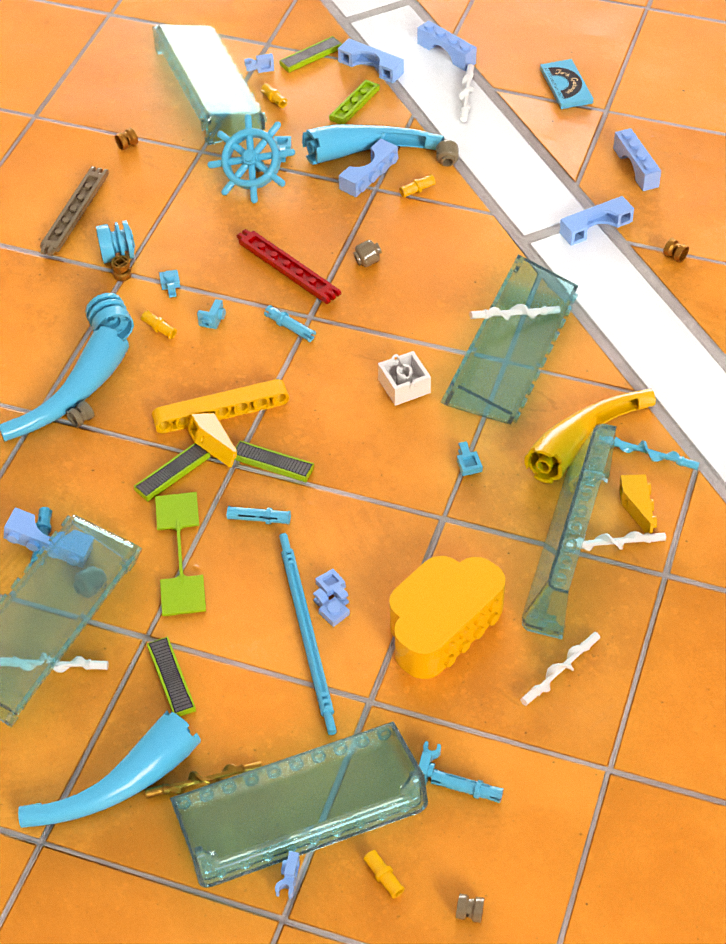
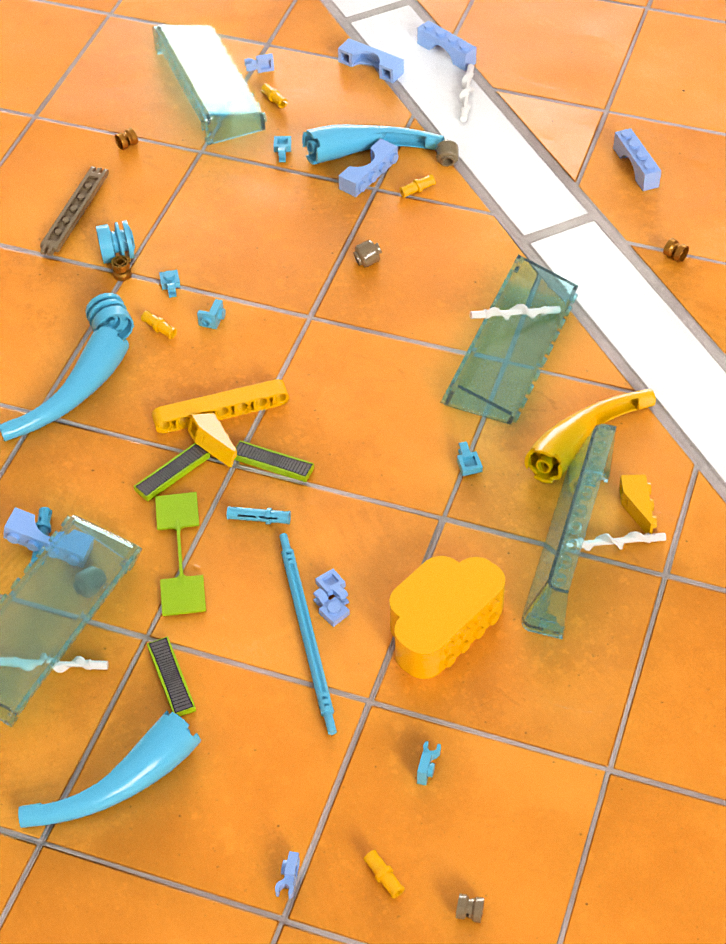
(80, 414): dark tan wheel -> none
(195, 778): pearl gold piece -> none
(251, 158): medium azure piece -> none
(285, 320): medium azure pin -> none
(288, 266): red hinge -> none
(299, 804): clear light blue windscreen -> none
(310, 54): tile -> none
(354, 102): lime tile -> none
(404, 378): white brick -> none
(468, 786): medium azure pin -> none
(557, 668): white piece -> none
(566, 84): medium azure tile -> none
(613, 212): light blue arch -> none
(655, 455): medium azure piece -> none

